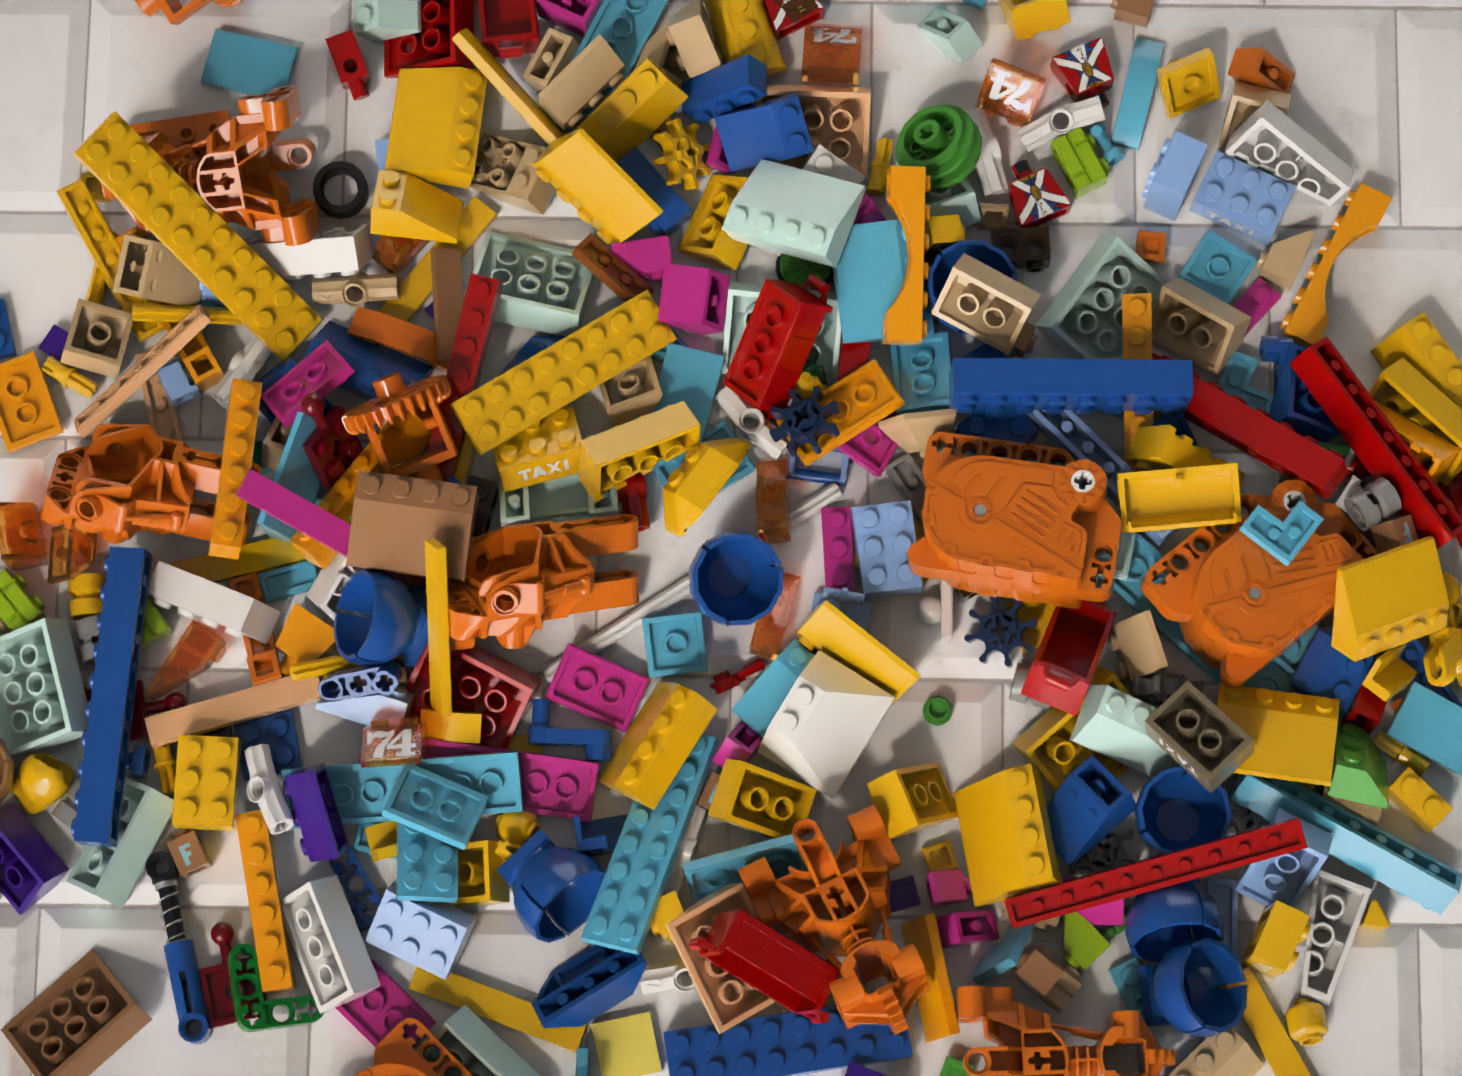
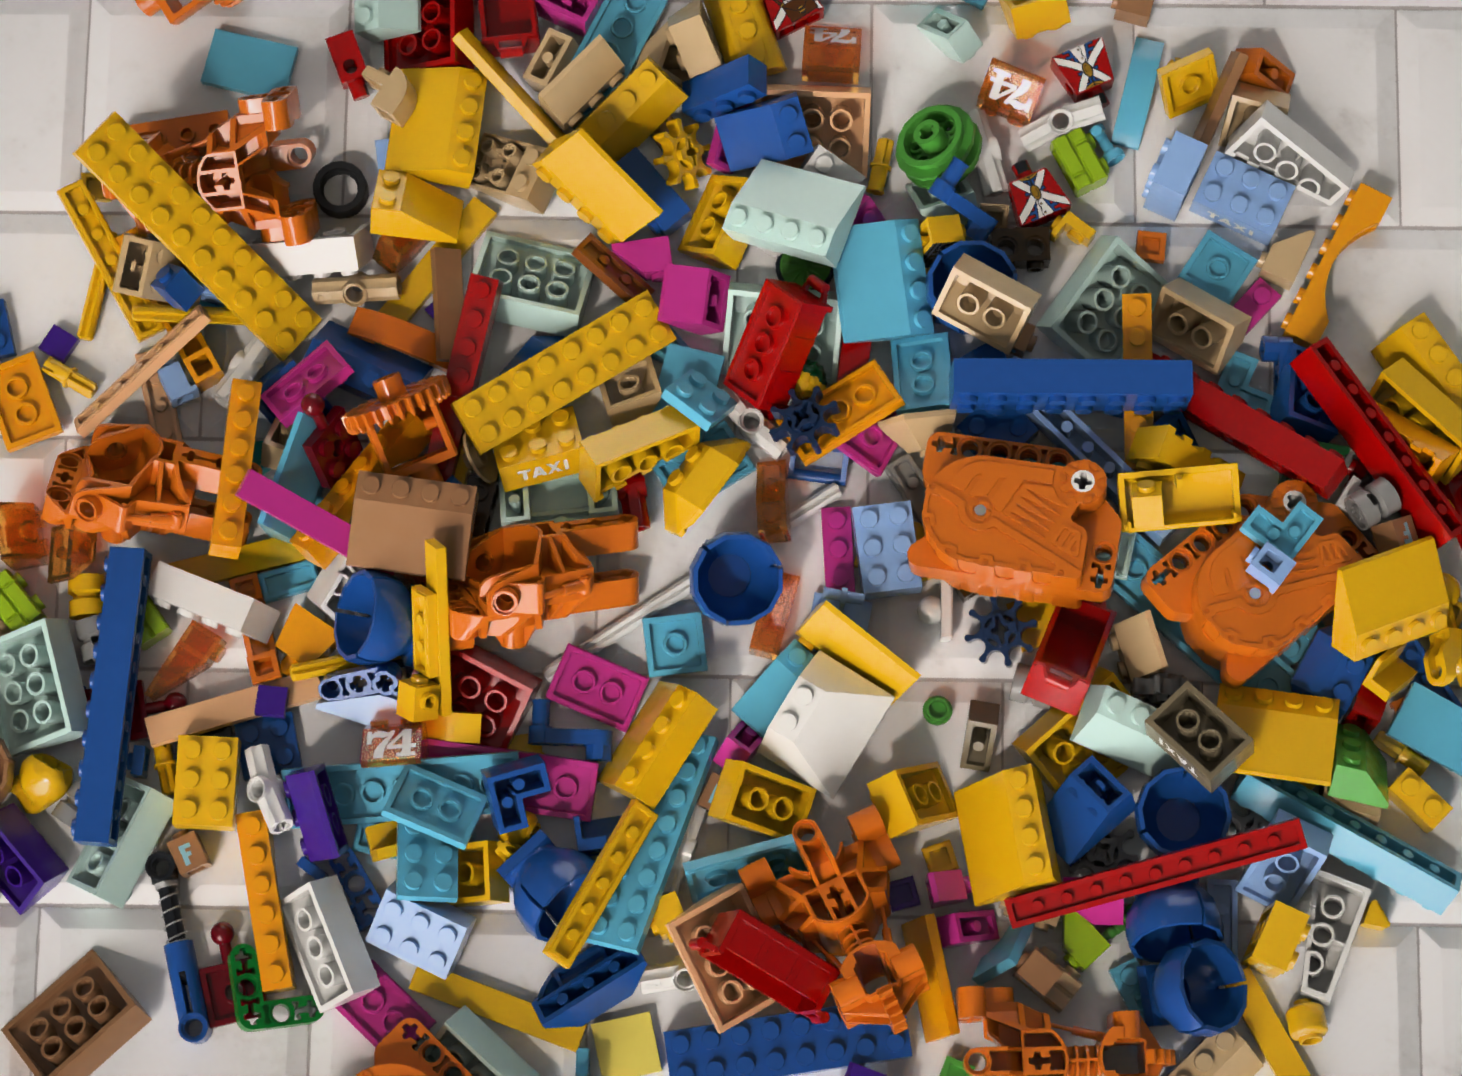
(97, 338): tan slope -> none
(177, 287): none -> blue brick
(271, 701): none -> dark purple tile
(311, 868): none -> blue tile
(395, 94): none -> tan brick
(418, 698): none -> yellow brick
(424, 631): none -> yellow tile
(484, 465): none -> tan dish
(508, 785): none -> blue brick
(600, 883): none -> yellow tile
(699, 399): none -> medium azure plate
(725, 681): red plate -> none
(906, 195): light orange arch -> none
(979, 223): none -> blue beam
(980, 735): none -> dark tan slope
(1076, 229): none -> yellow bracket
(1147, 504): none -> yellow brick
(1220, 97): none -> medium nougat tile
(1276, 560): none -> light blue brick

